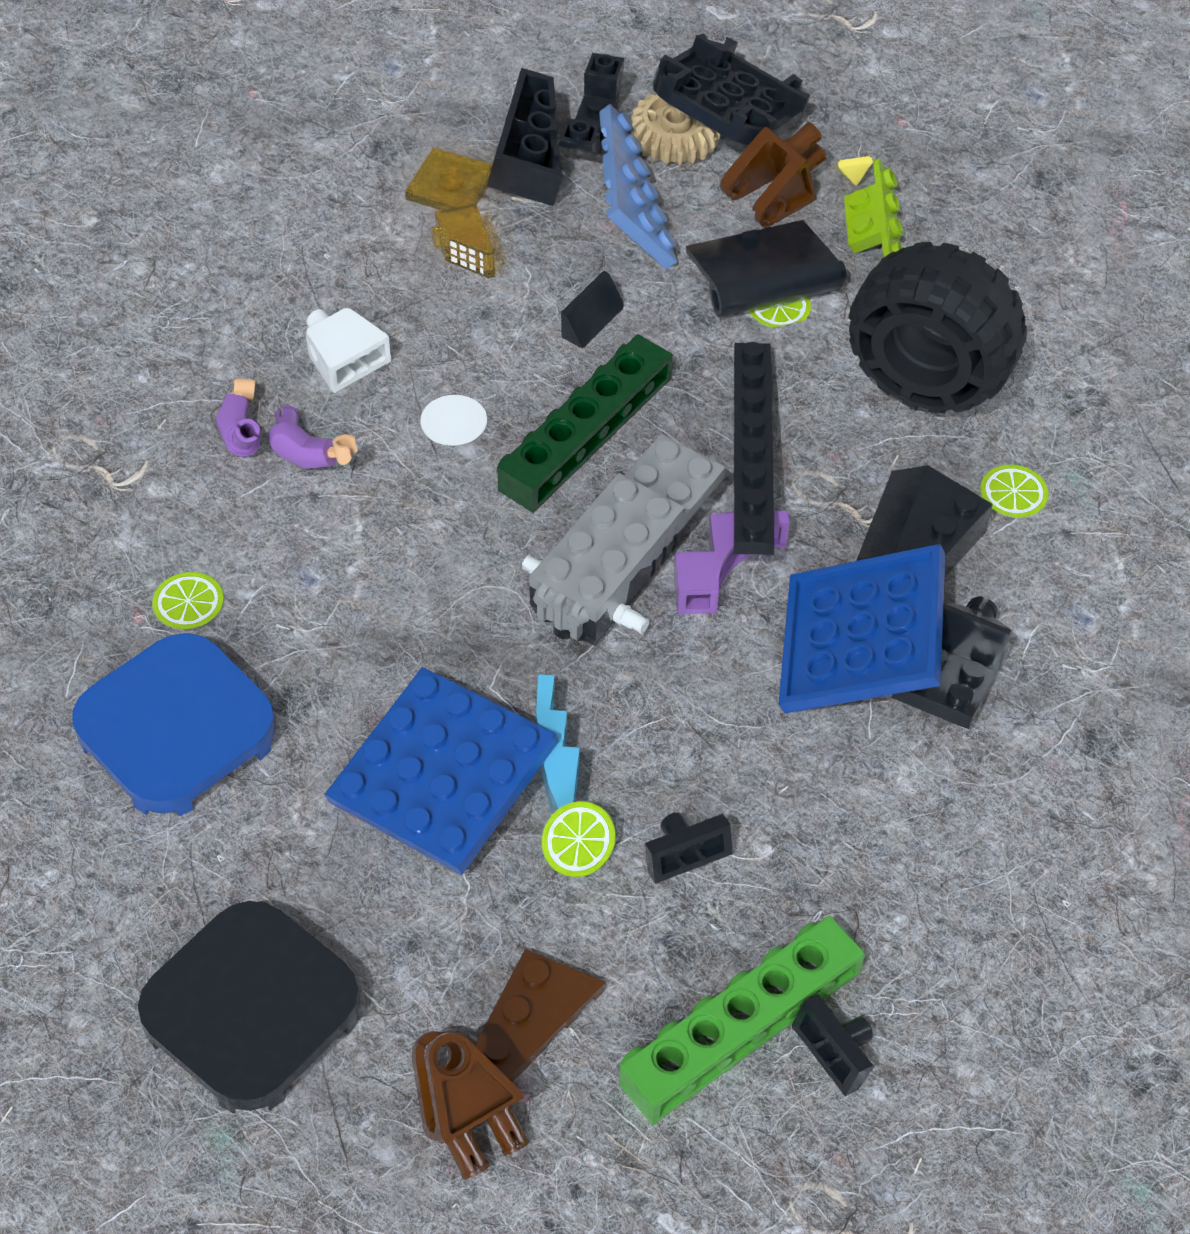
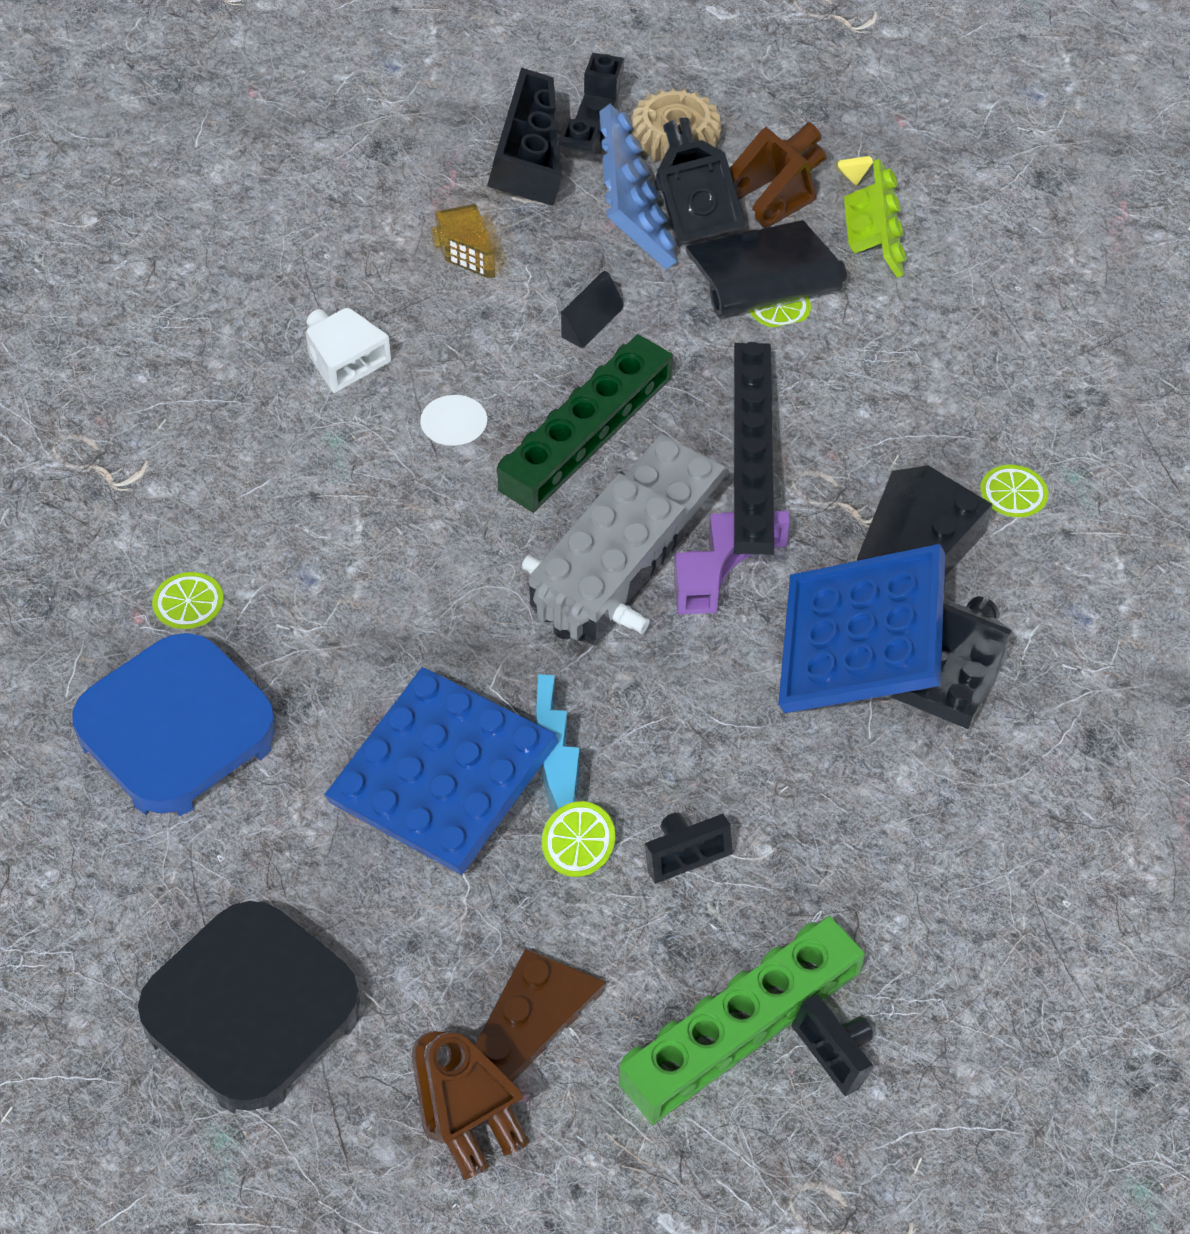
(237, 432): medium lavender arm -> none
(306, 451): medium lavender arm -> none
(448, 180): clear yellow tile -> none
(697, 187): none -> black plate
(728, 91): black tile -> none
(957, 299): black tyre -> none

